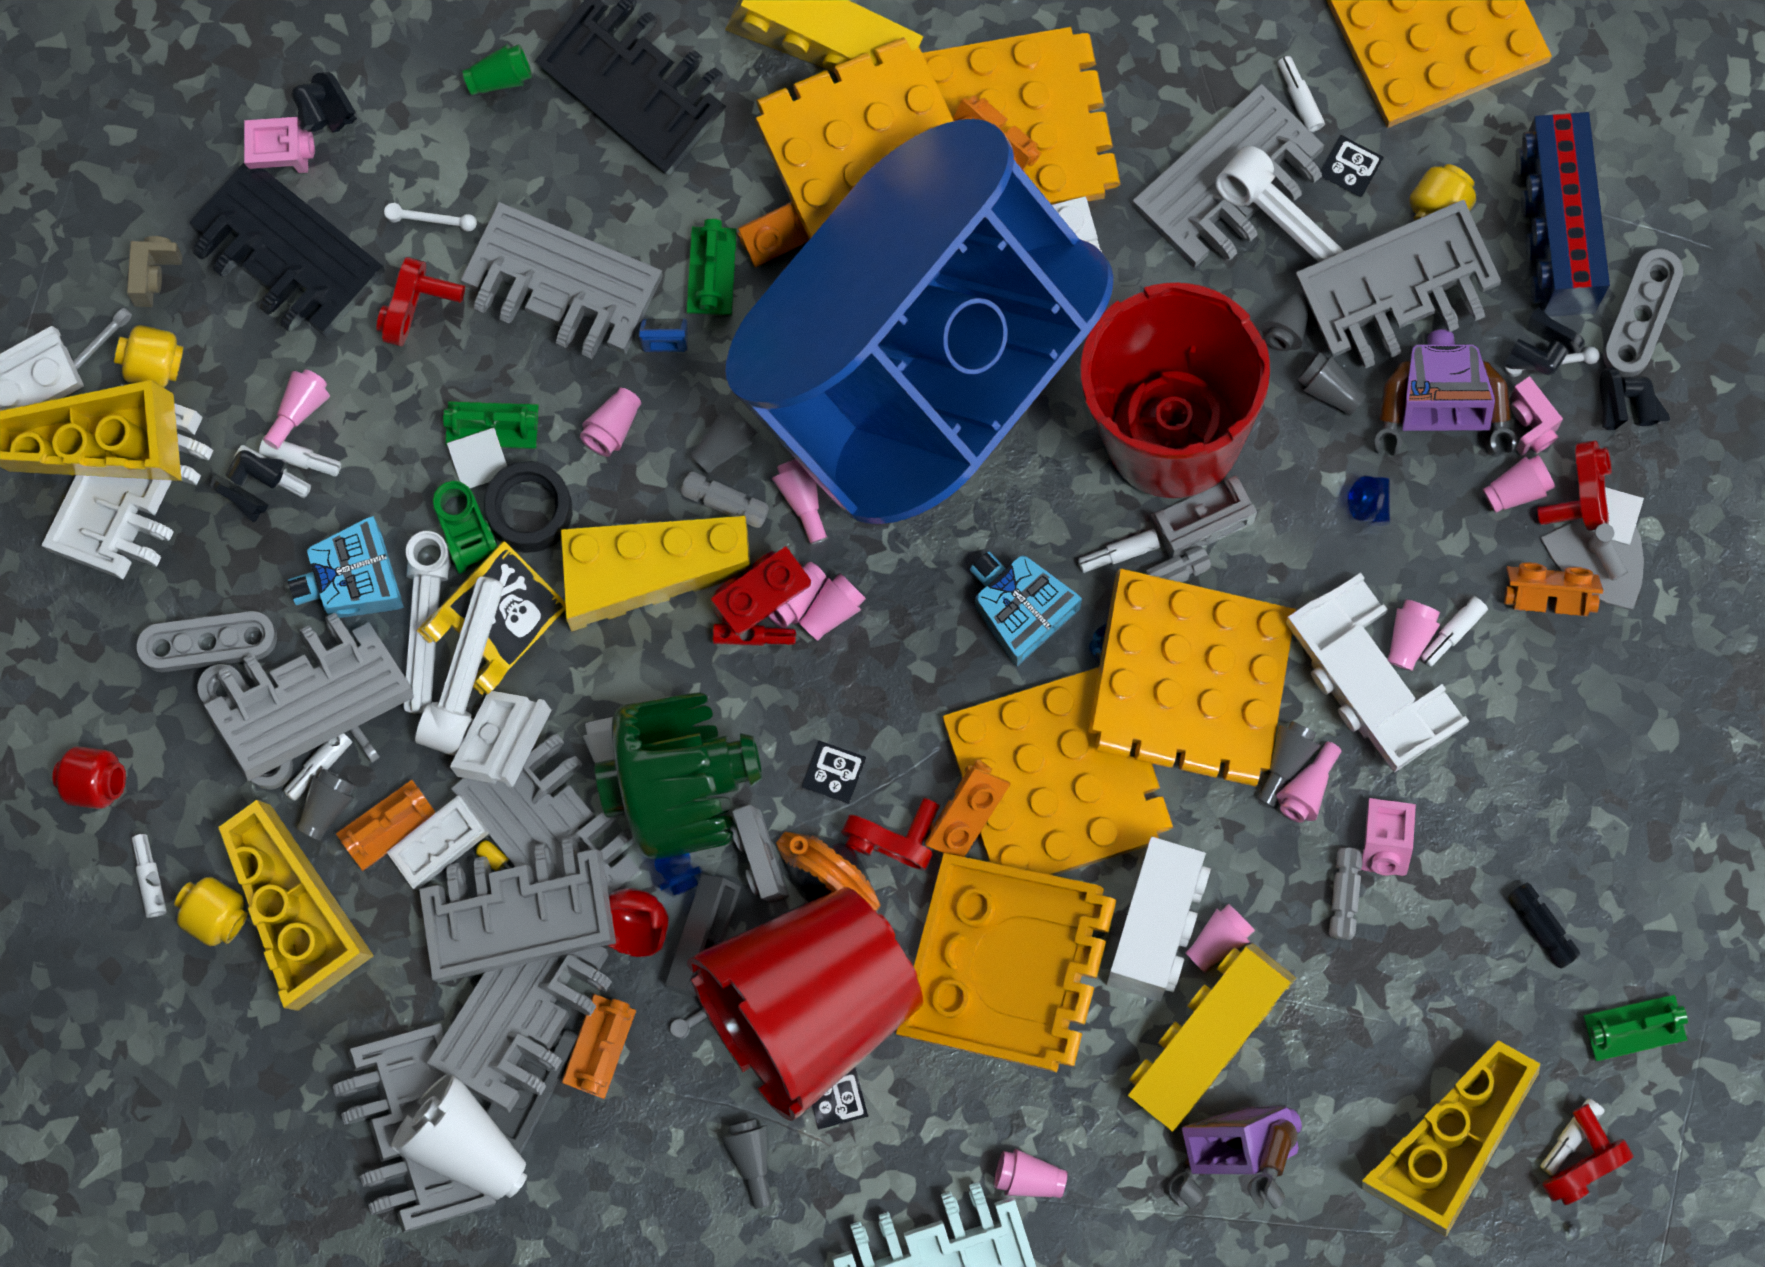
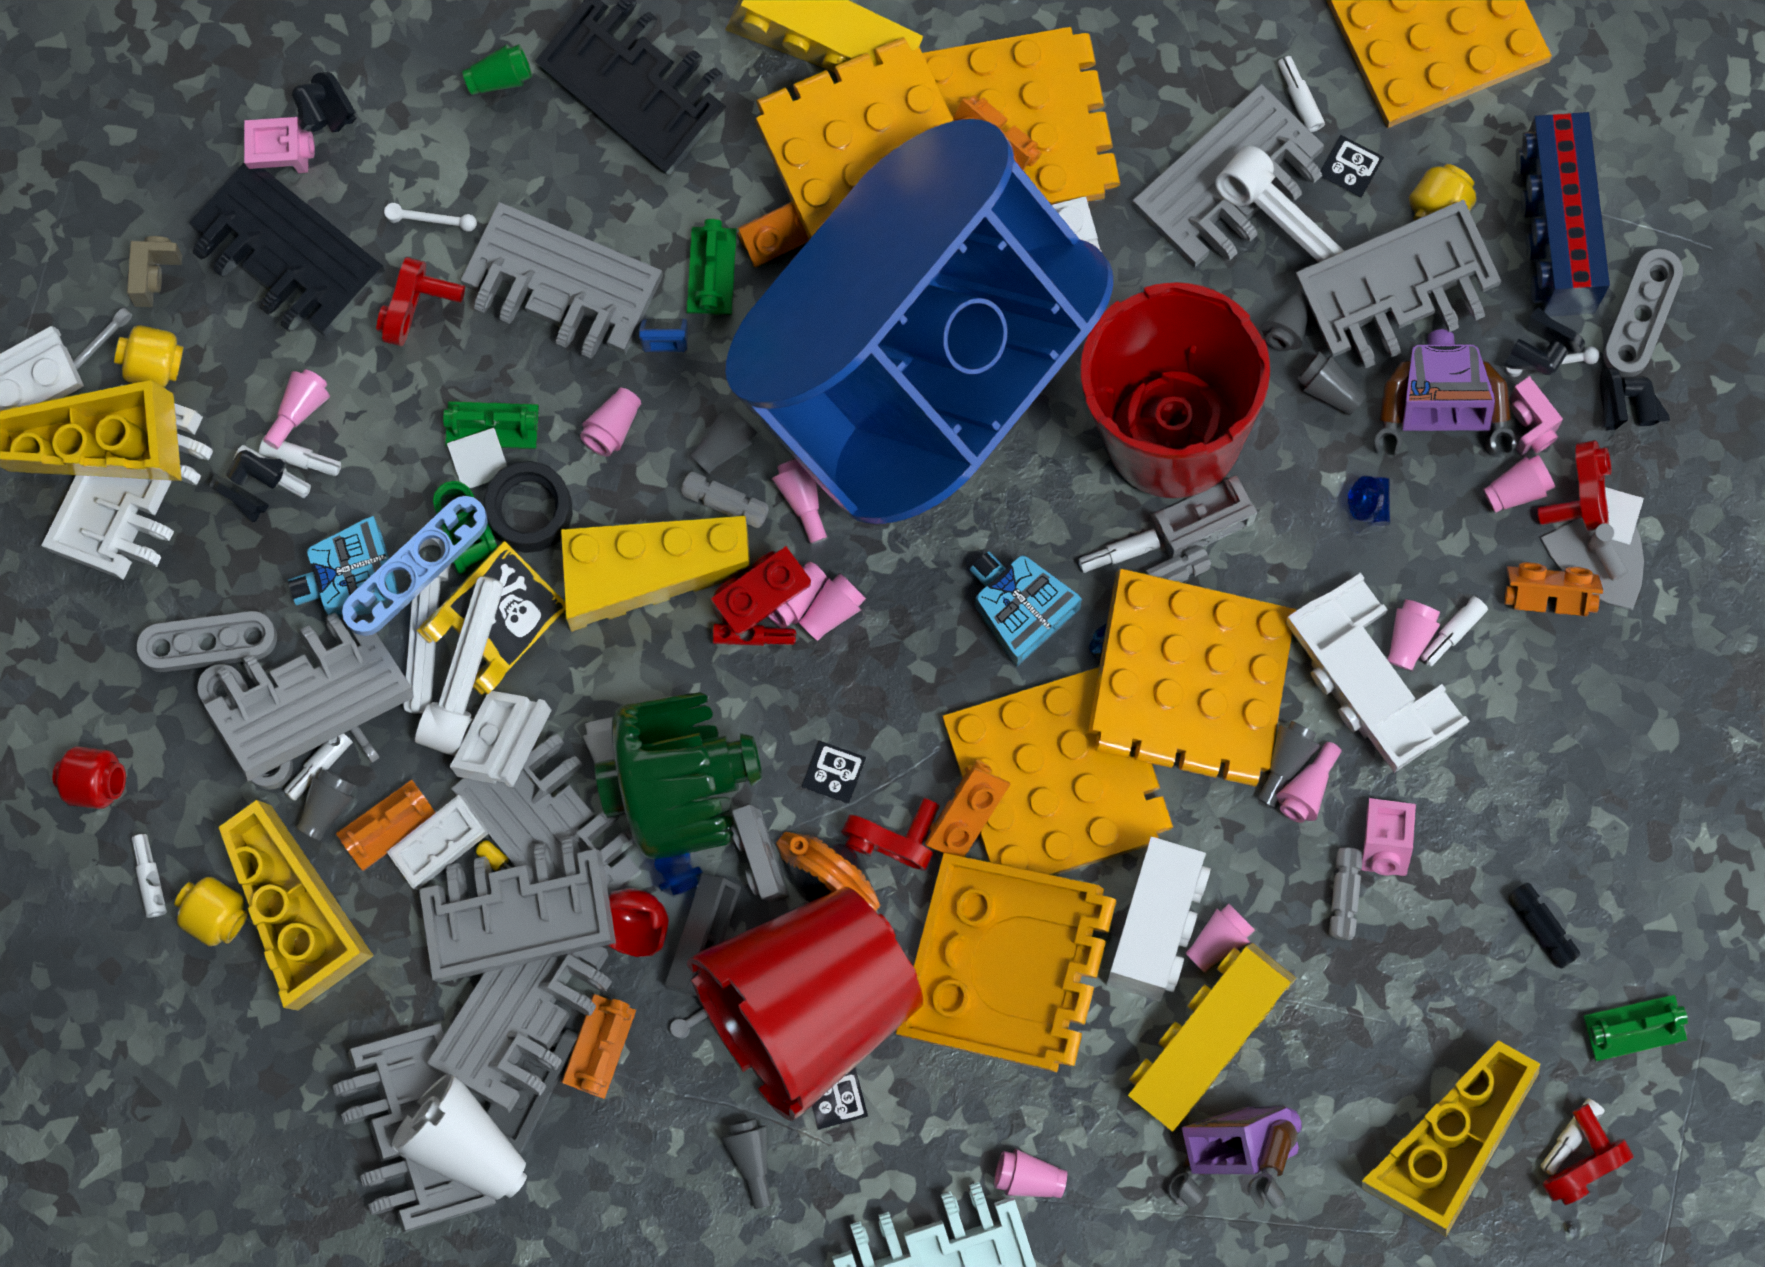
(421, 571): none -> light blue beam

